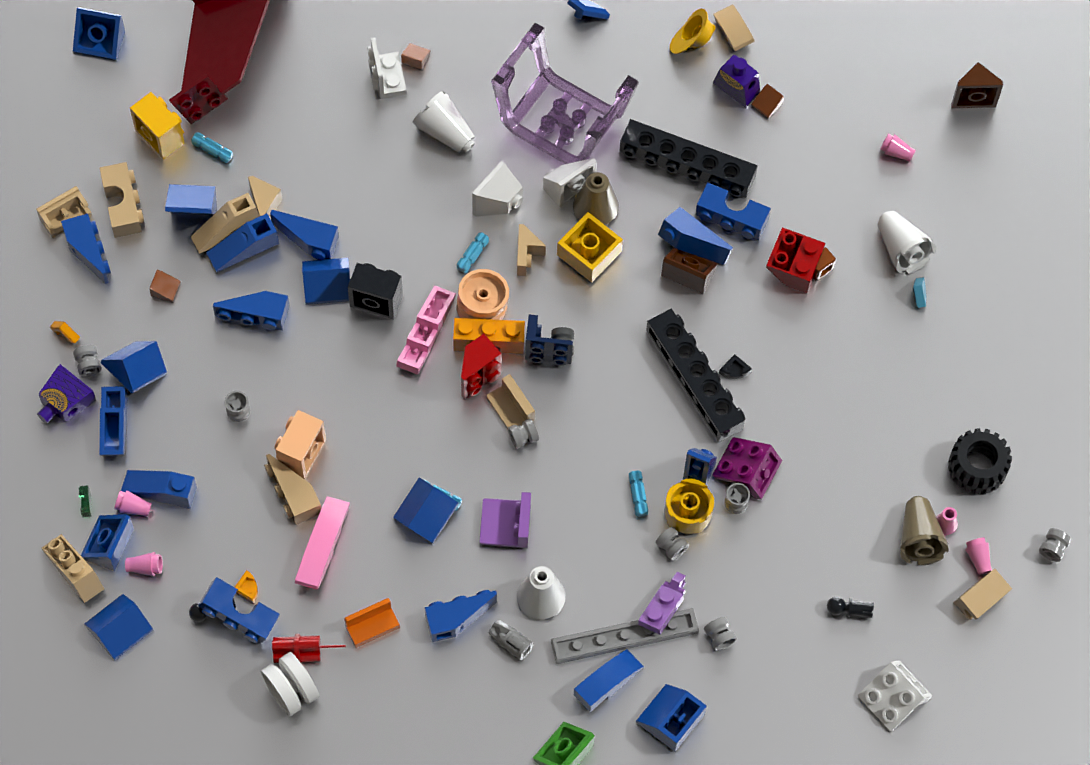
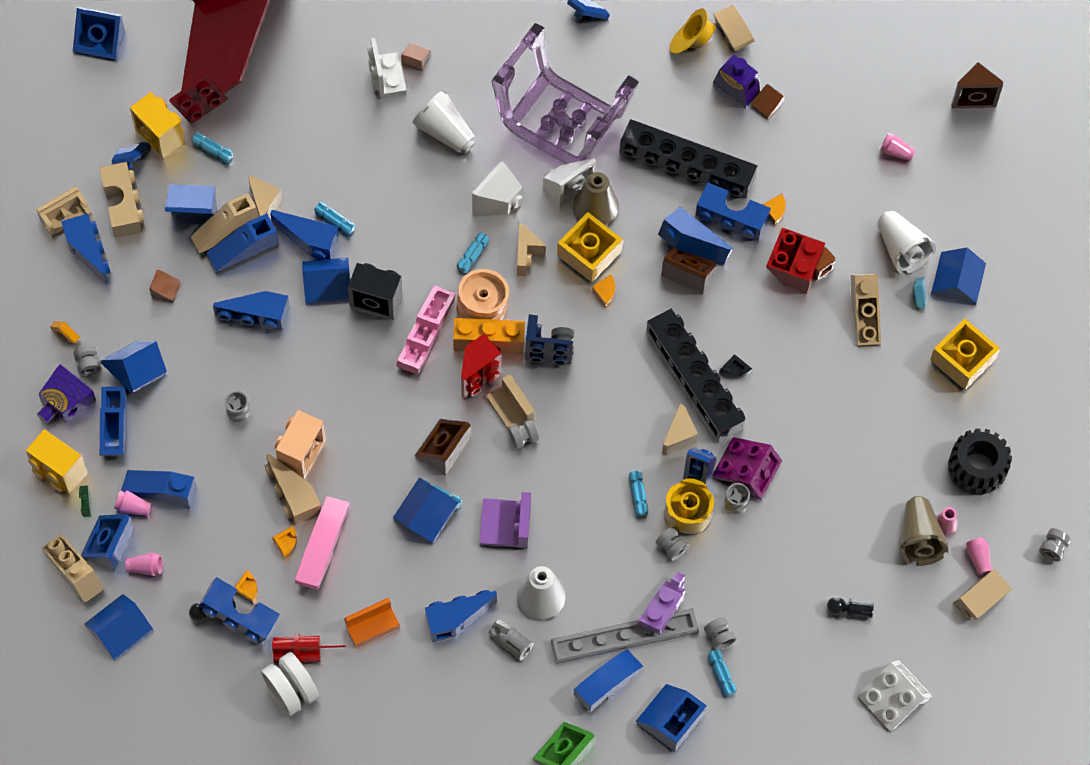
(56, 462): none -> yellow brick
(130, 153): none -> blue piece
(286, 541): none -> light orange tile
(334, 218): none -> medium azure axle
(444, 444): none -> reddish brown slope
(605, 290): none -> light orange tile
(681, 432): none -> tan slope
(722, 673): none -> medium azure axle
(777, 207): none -> light orange tile
(866, 308): none -> tan slope
(959, 275): none -> blue slope
(964, 354): none -> yellow brick

